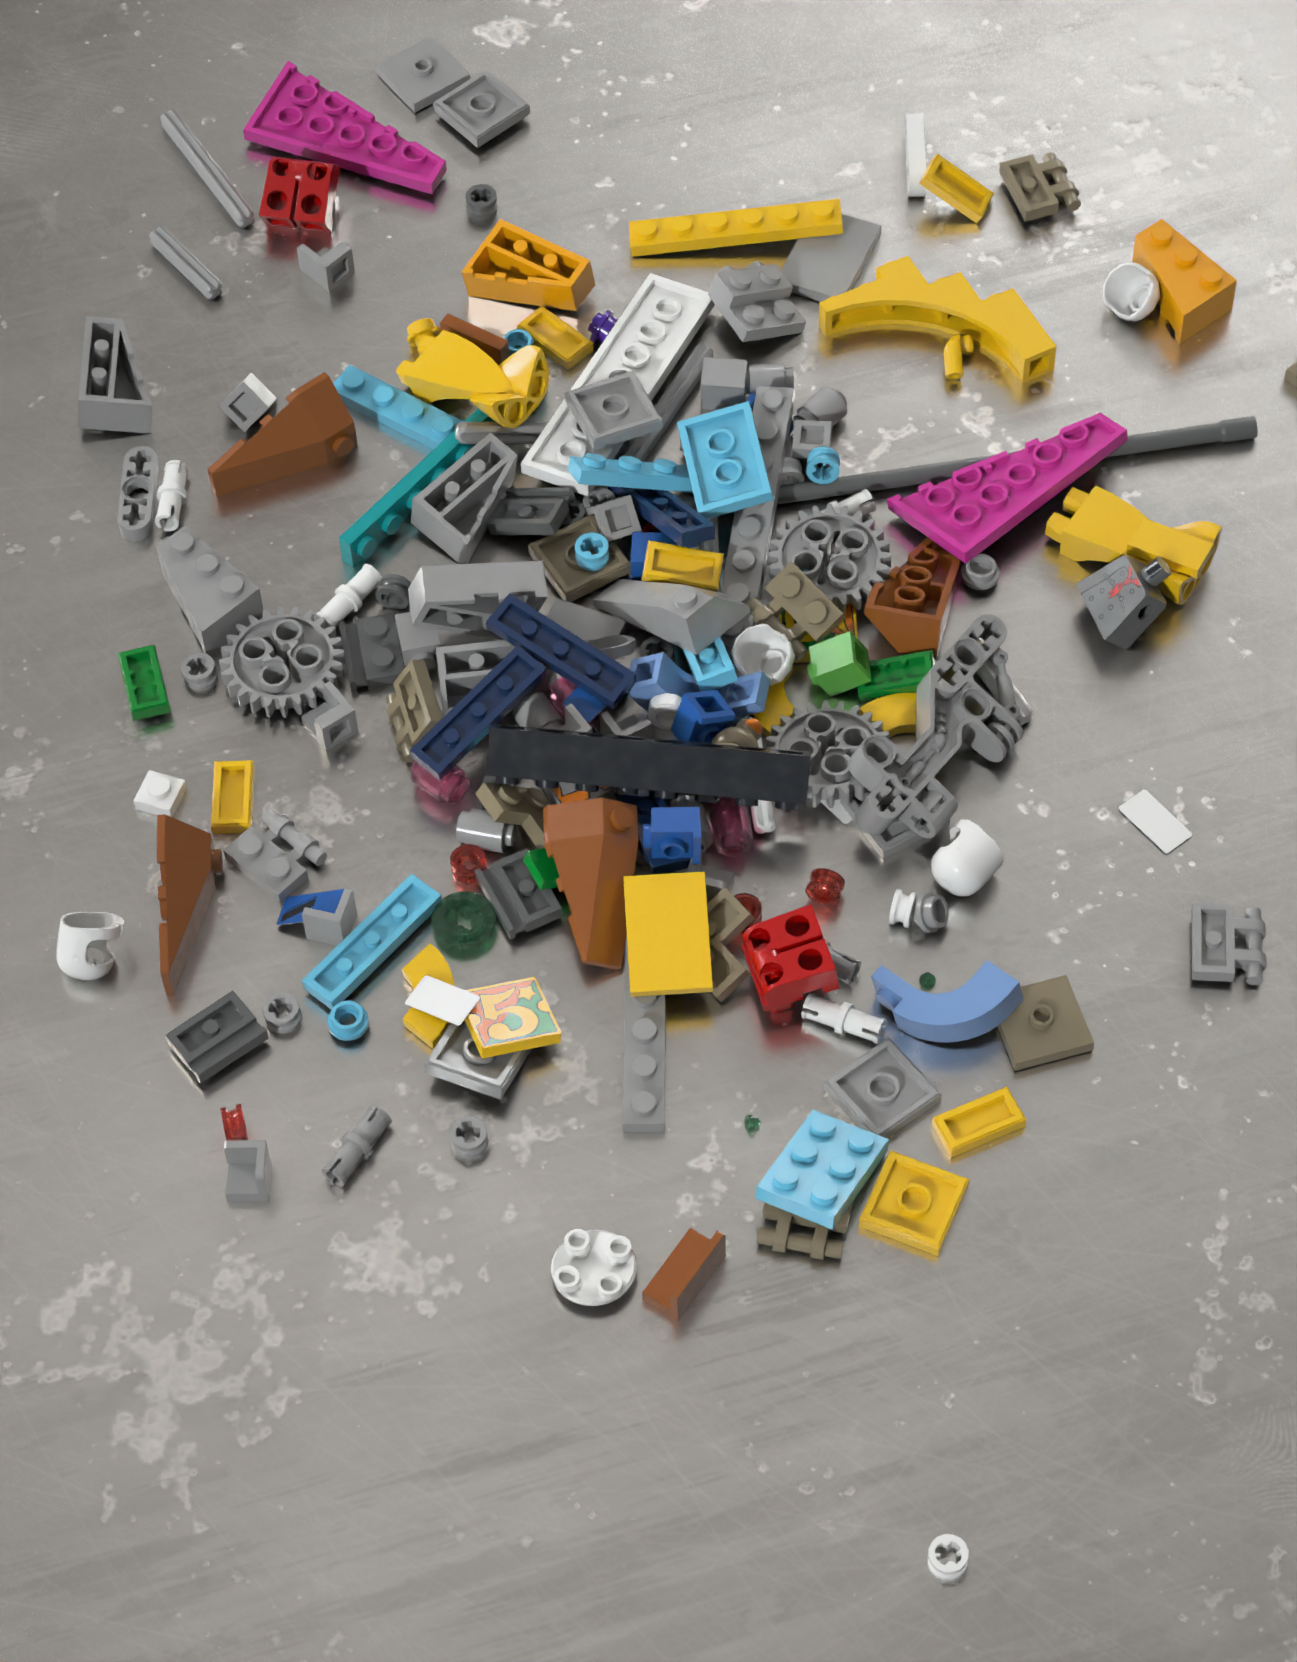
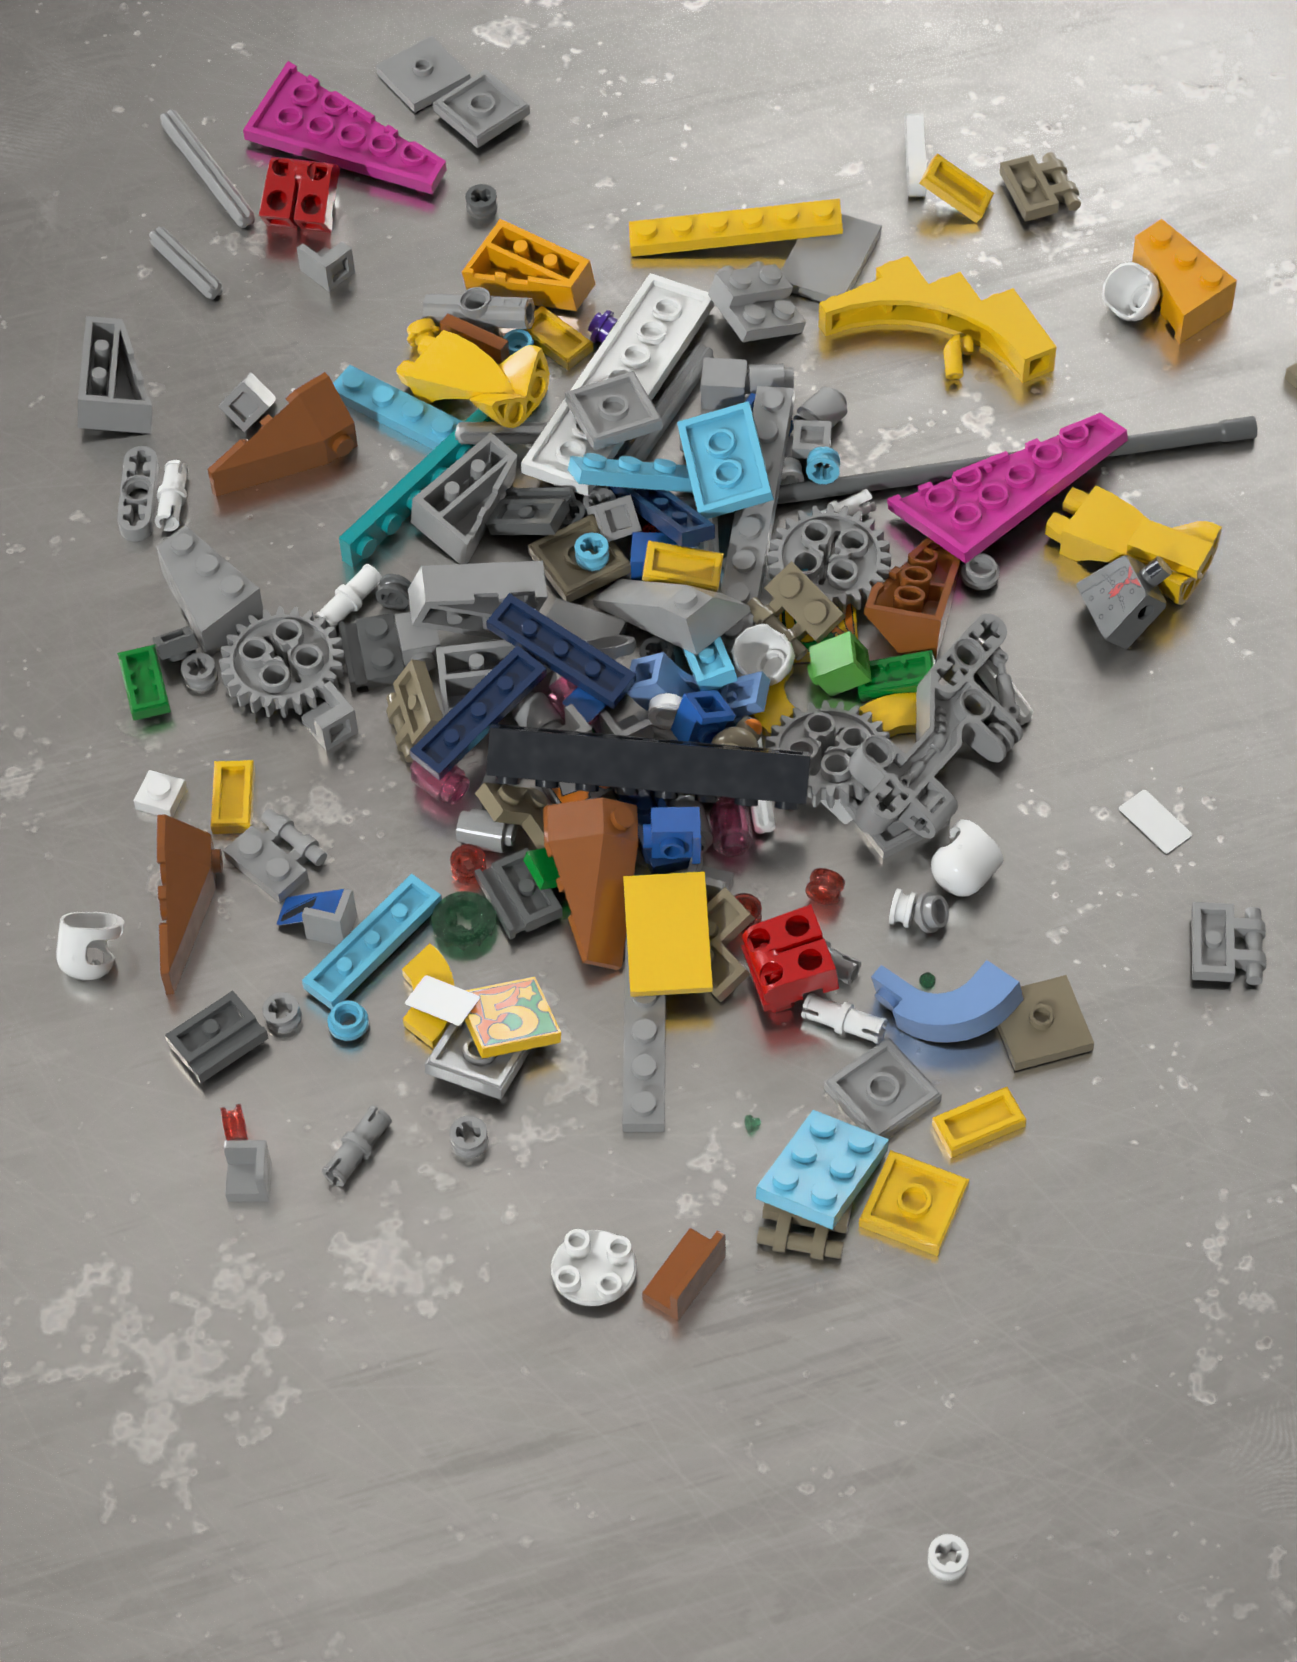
(175, 644): none -> dark grey plate
(481, 309): none -> light grey piece

